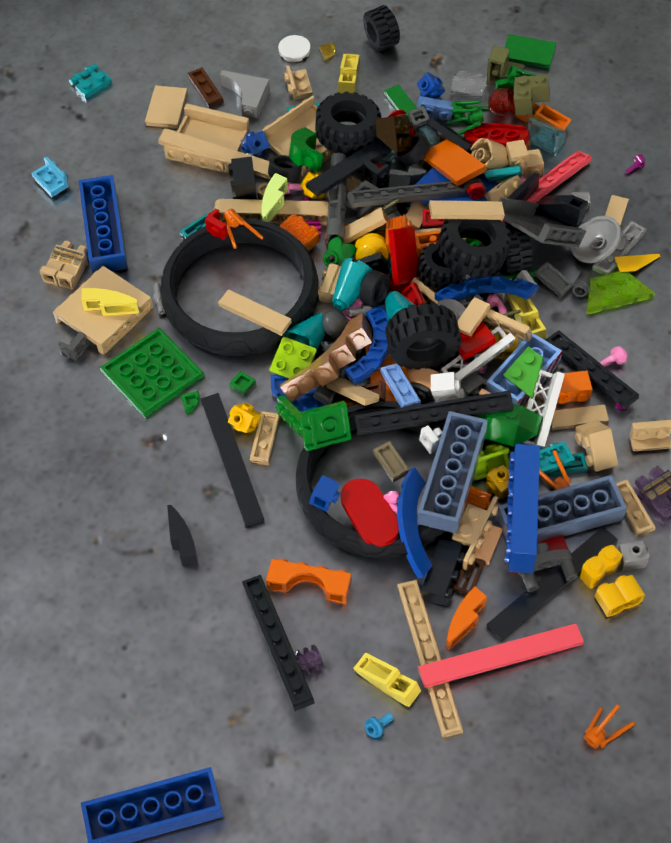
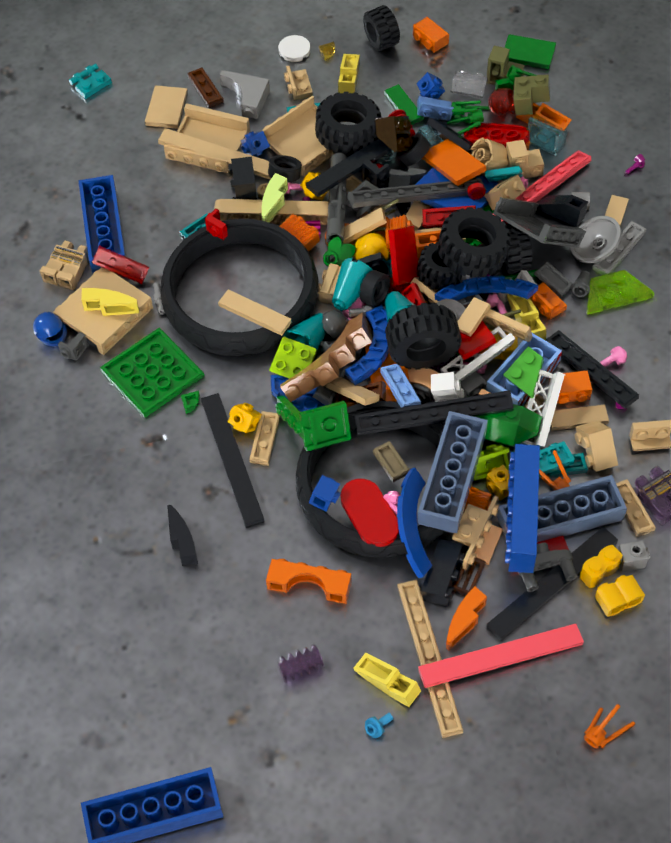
(48, 325): none -> blue helmet
(51, 177): medium azure bracket -> none
(120, 264): none -> red tile
(233, 220): orange plant -> none
(242, 383): green tile -> none
(278, 643): black tile -> none
(303, 150): green arch -> none
(418, 118): dark grey brick -> none
(430, 34): none -> orange brick
(430, 438): white tile -> none
(466, 210): tan tile -> none
(527, 188): black tile -> none
(547, 302): none -> orange bracket
(634, 262): yellow sticker -> none

